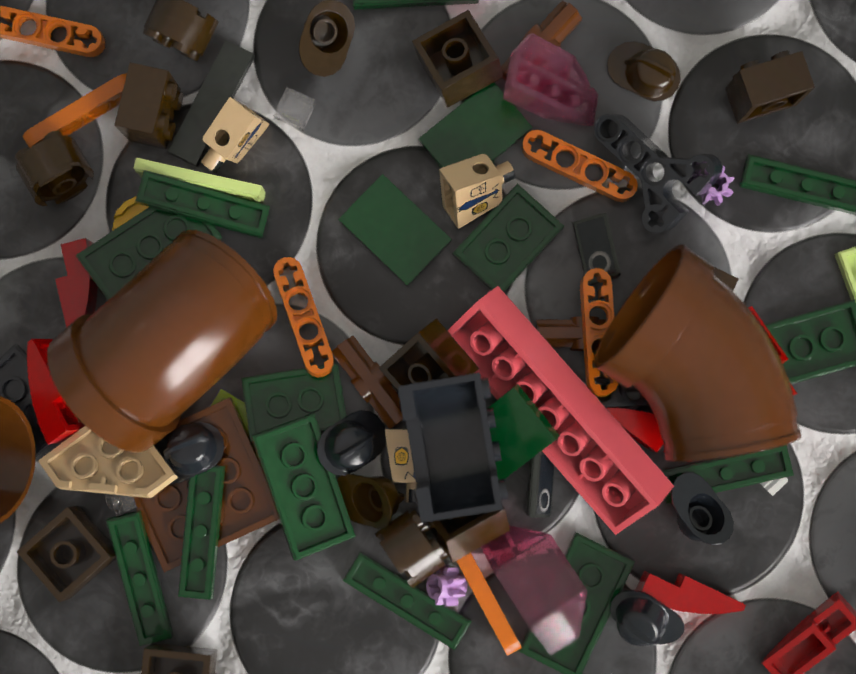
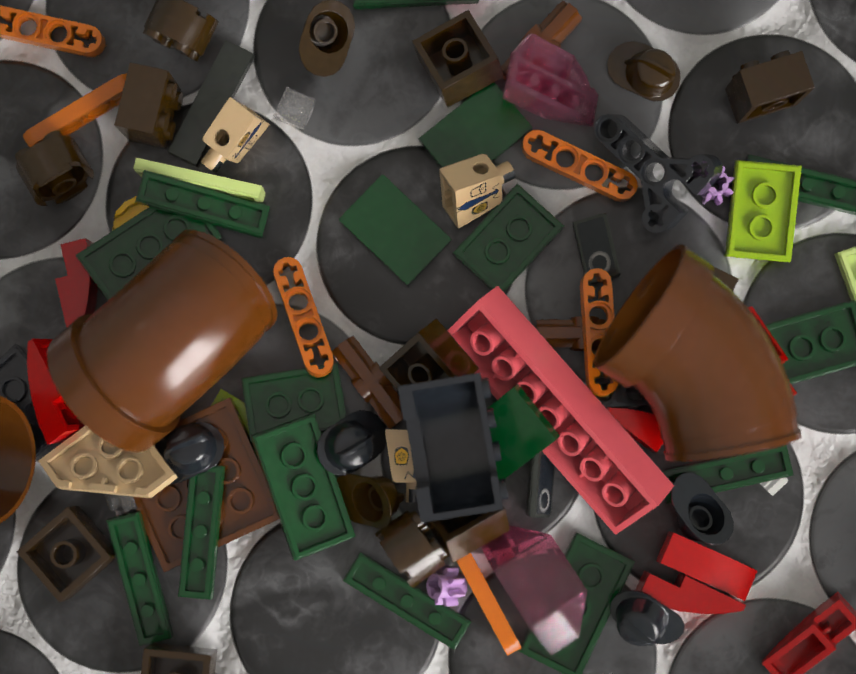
(706, 565): none -> red slope
(763, 211): none -> lime tile

